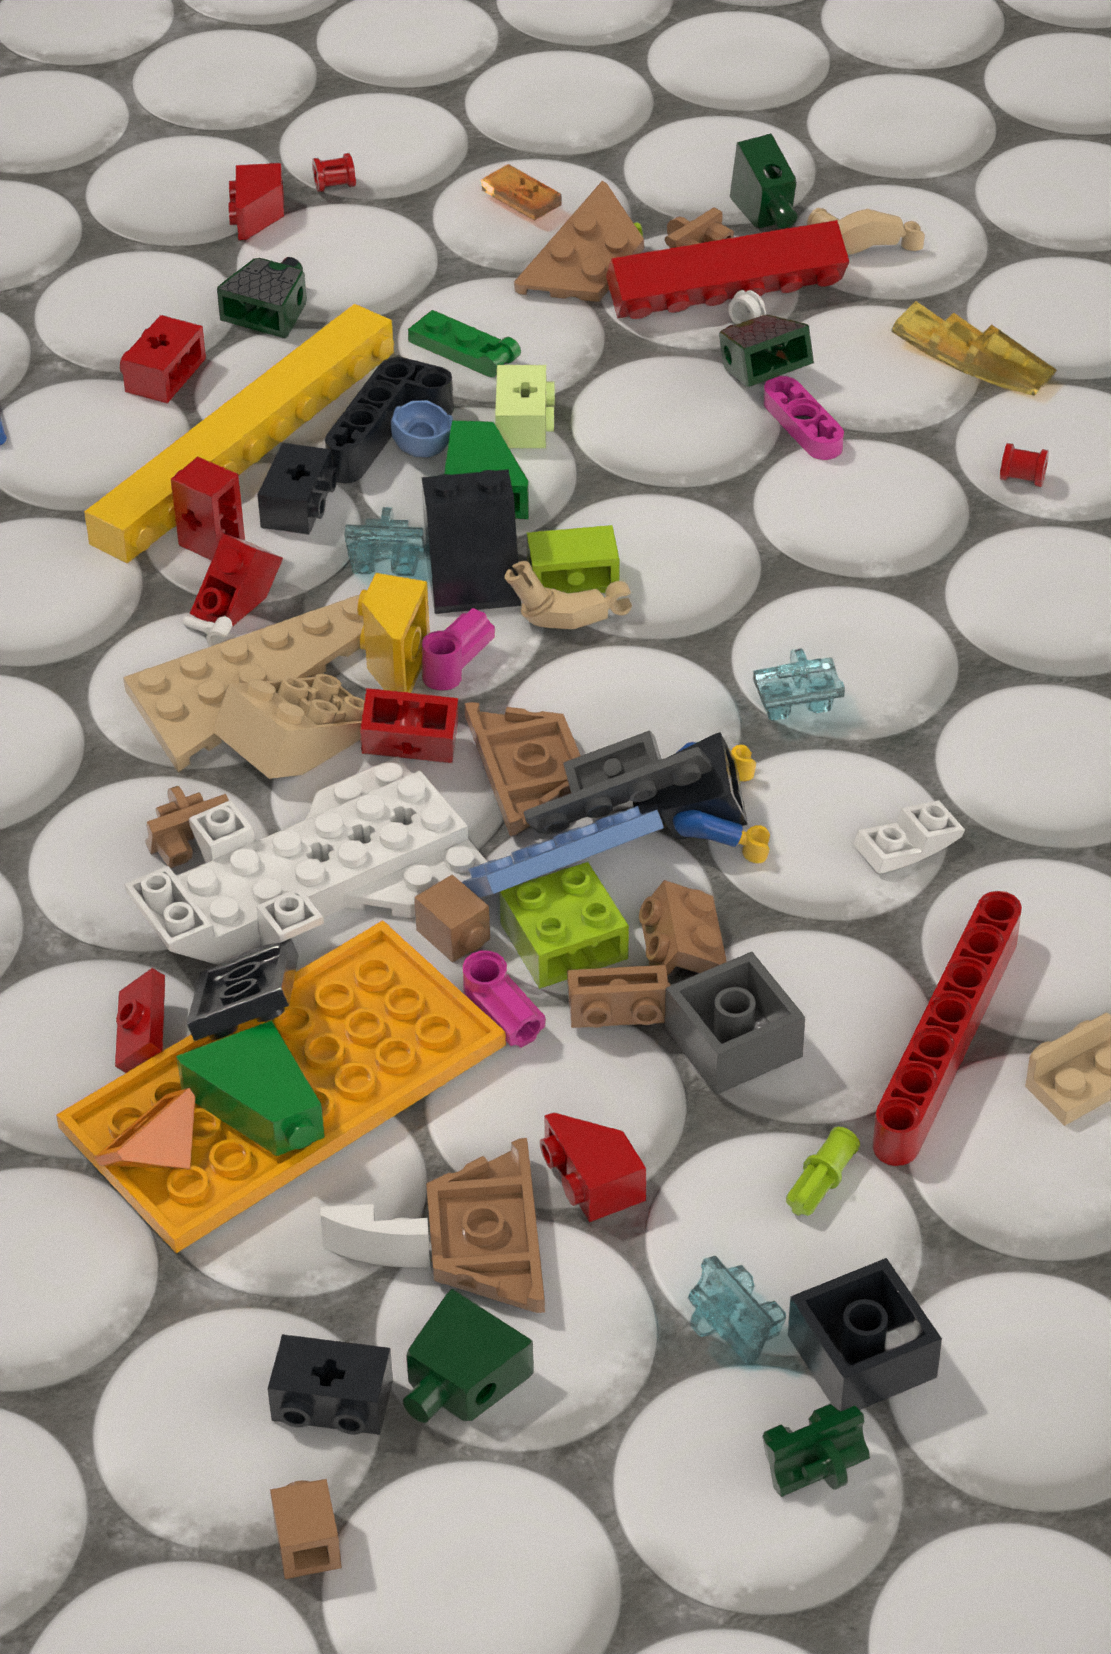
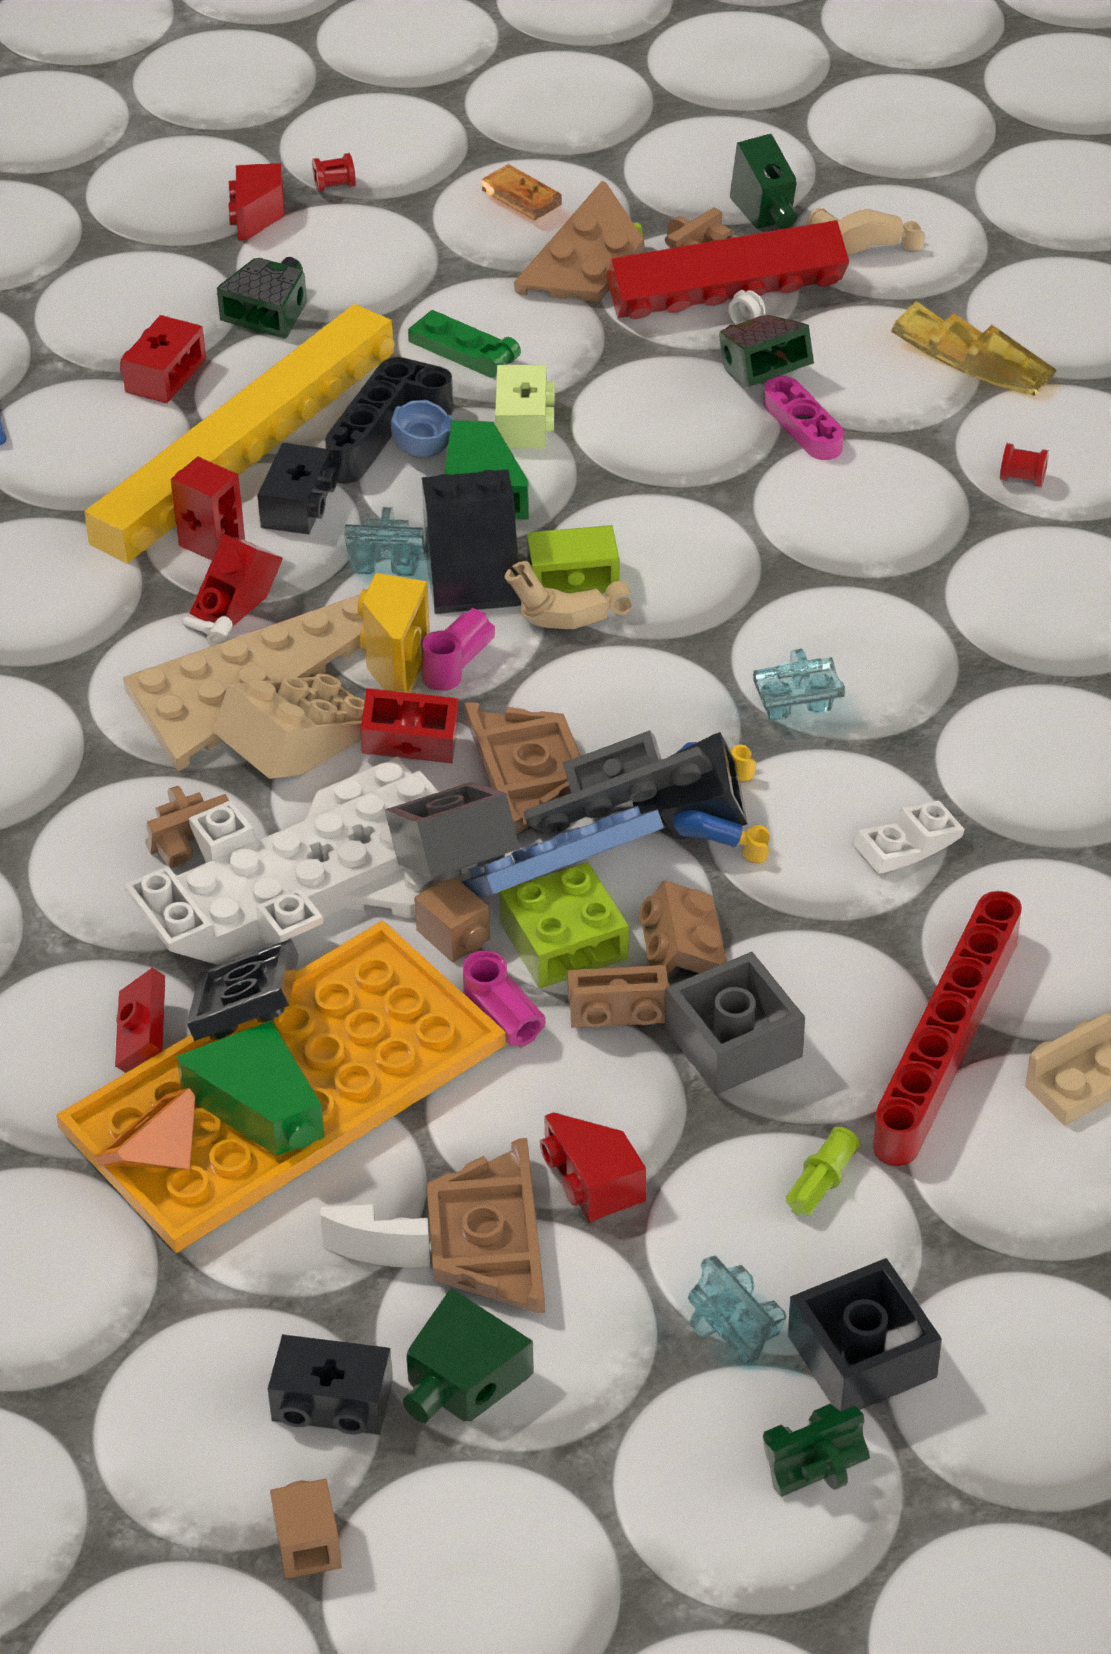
(452, 830): none -> dark grey brick

